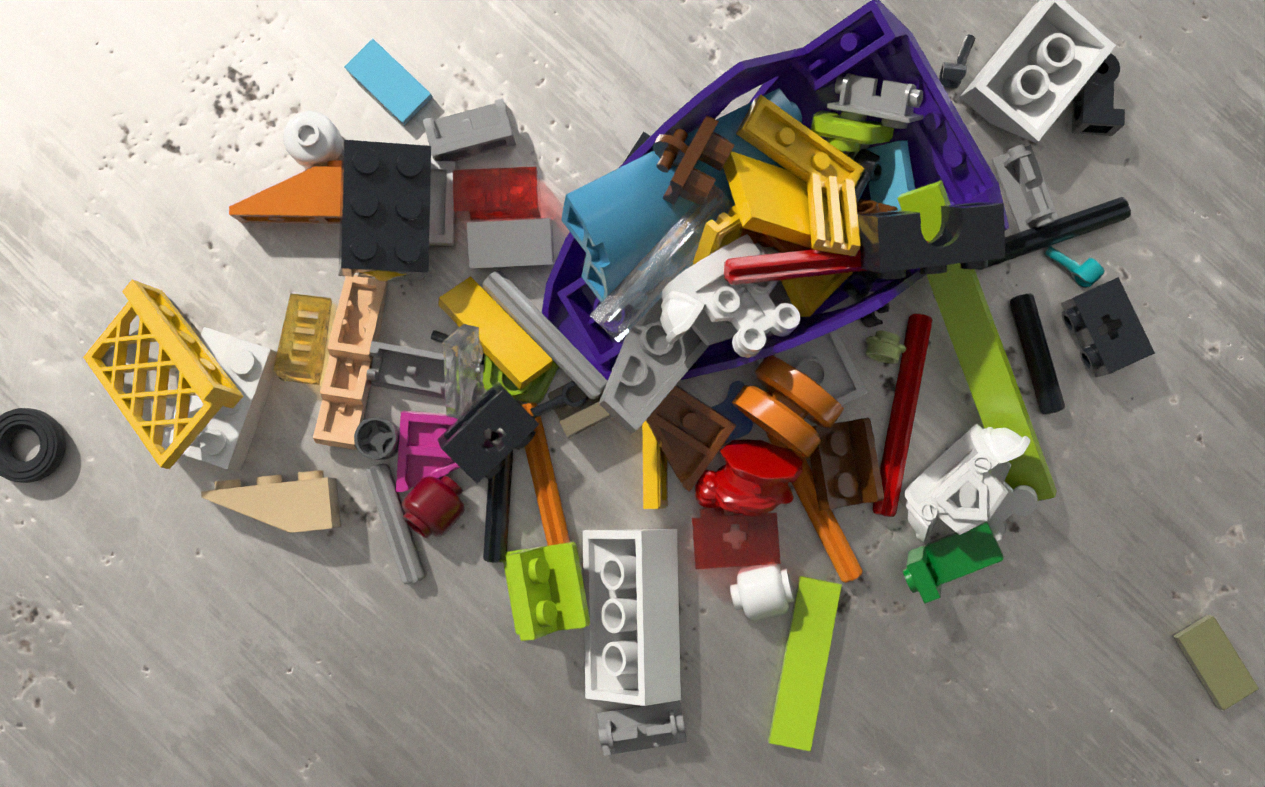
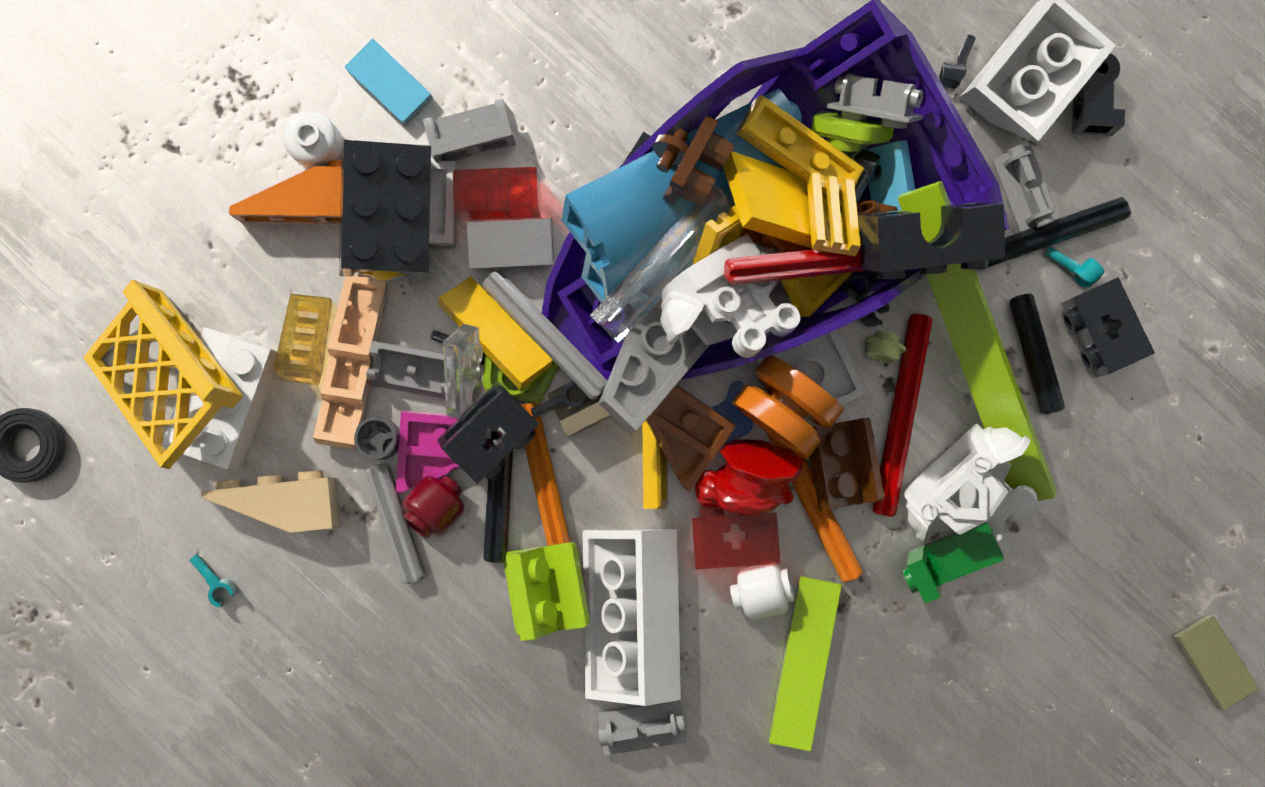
(213, 581): none -> teal hand

